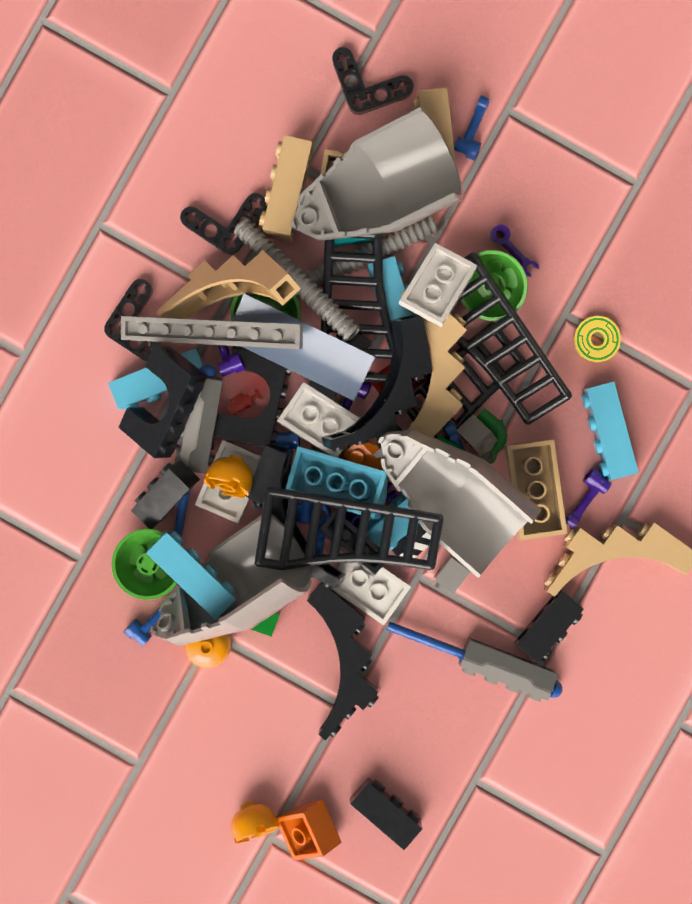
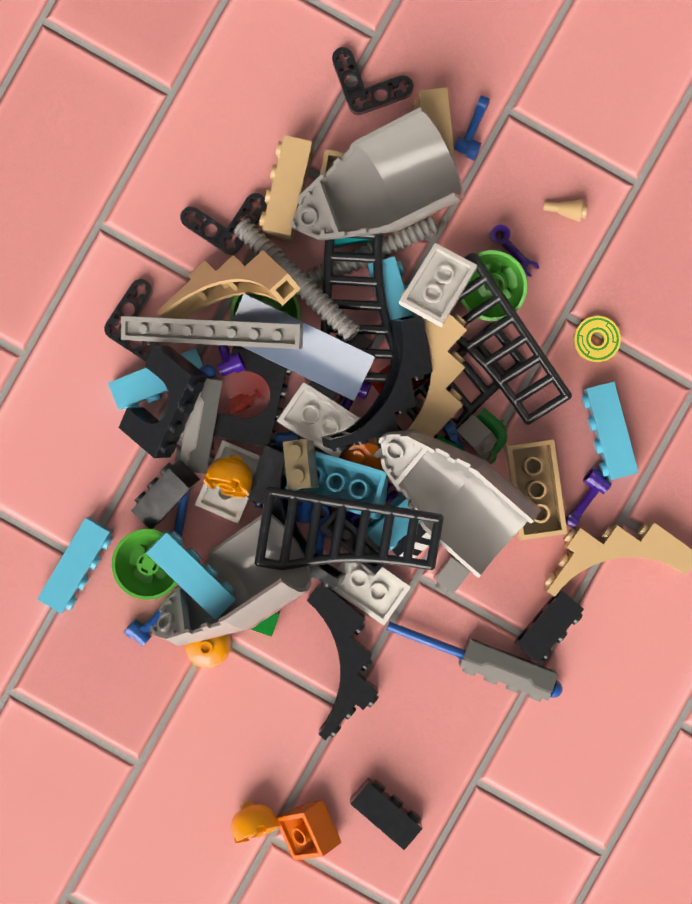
(75, 565): none -> medium azure brick
(300, 464): none -> dark tan brick
(572, 209): none -> tan cone

